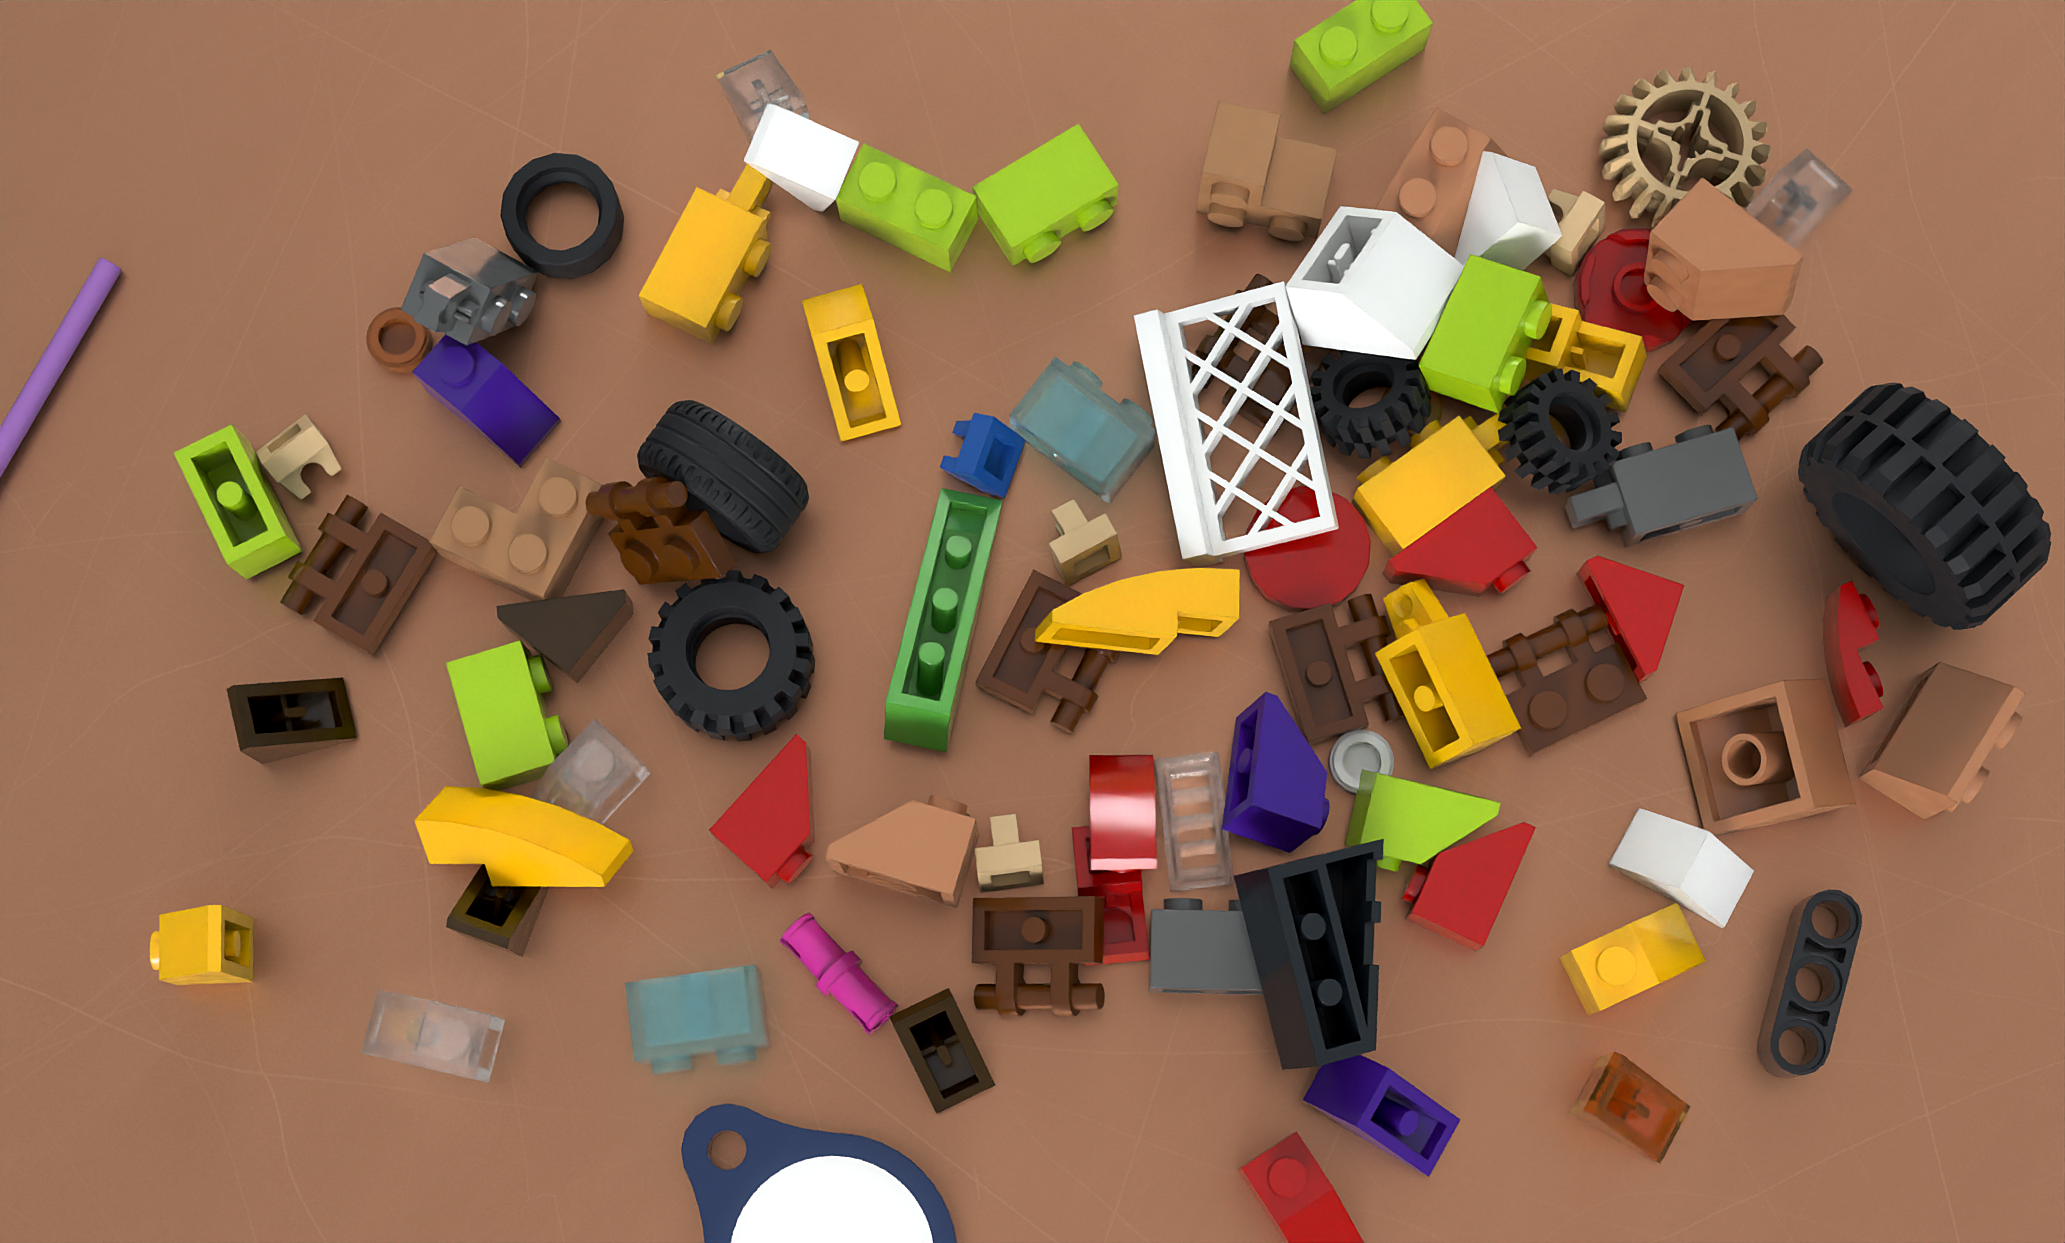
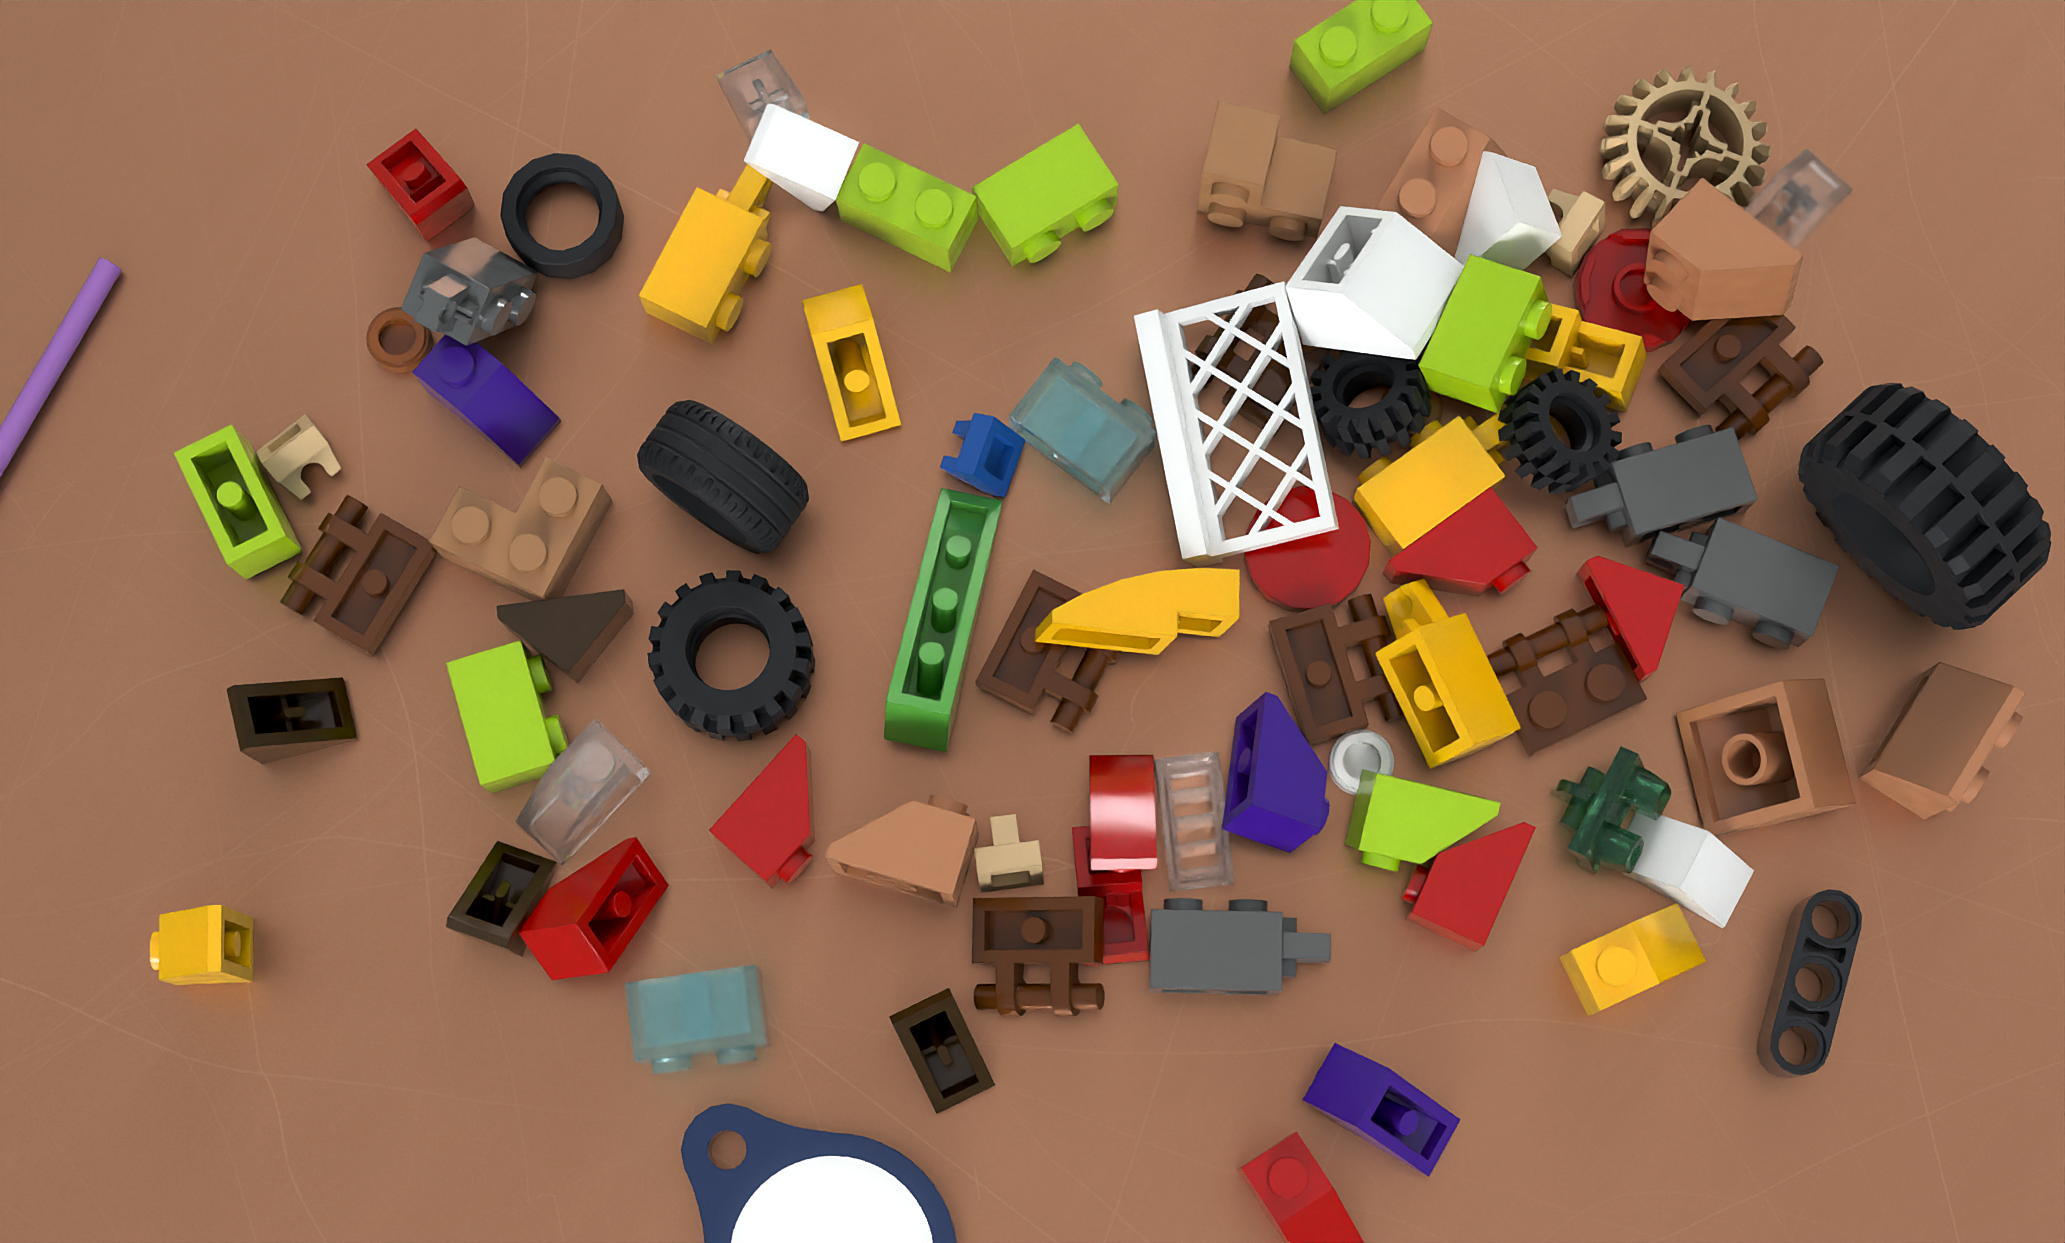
(422, 184): none -> red slope
(433, 1035): clear slope -> none
(519, 839): yellow slope -> none
(594, 912): none -> red slope
(659, 534): reddish brown plate -> none
(838, 973): dark pink pin -> none
(1082, 544): tan tile -> none
(1315, 952): black wedge -> none
(1599, 834): none -> clear green hips
(1630, 1106): clear orange slope -> none
(1747, 580): none -> dark grey hinge
(1849, 629): red slope -> none

